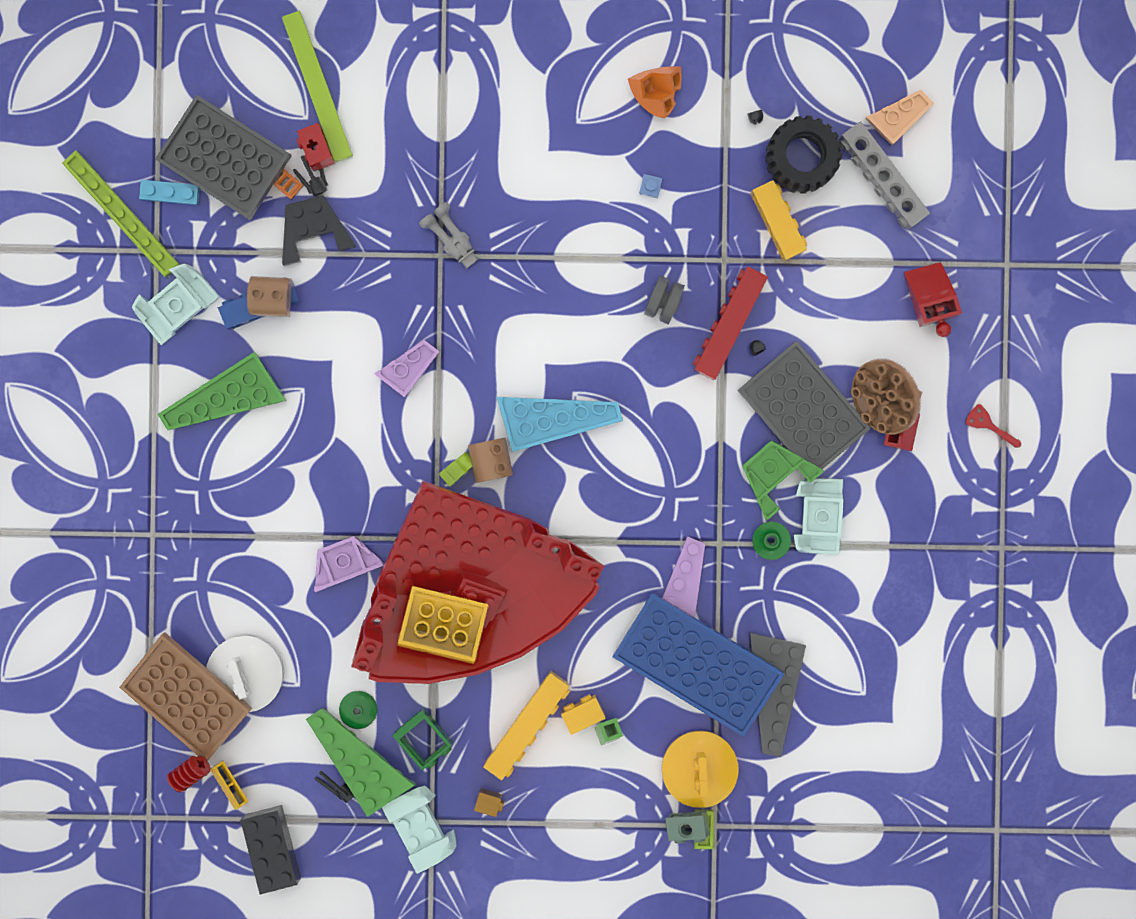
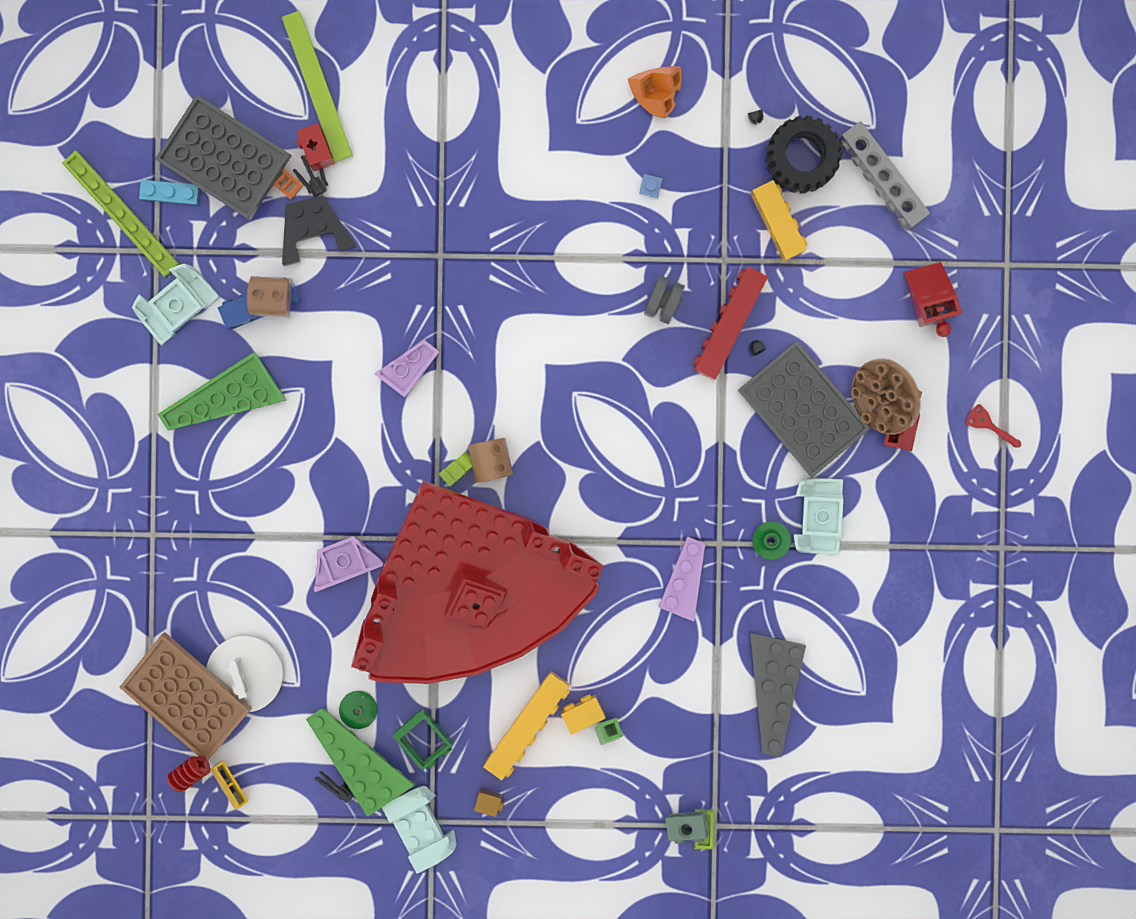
(270, 849): black brick -> none
(443, 625): yellow slope -> none
(456, 246): light grey piece -> none
(544, 420): medium azure wing -> none
(698, 664): blue plate -> none
(700, 769): yellow bracket -> none
(770, 468): bright green wing -> none
(900, 116): light nougat wing -> none

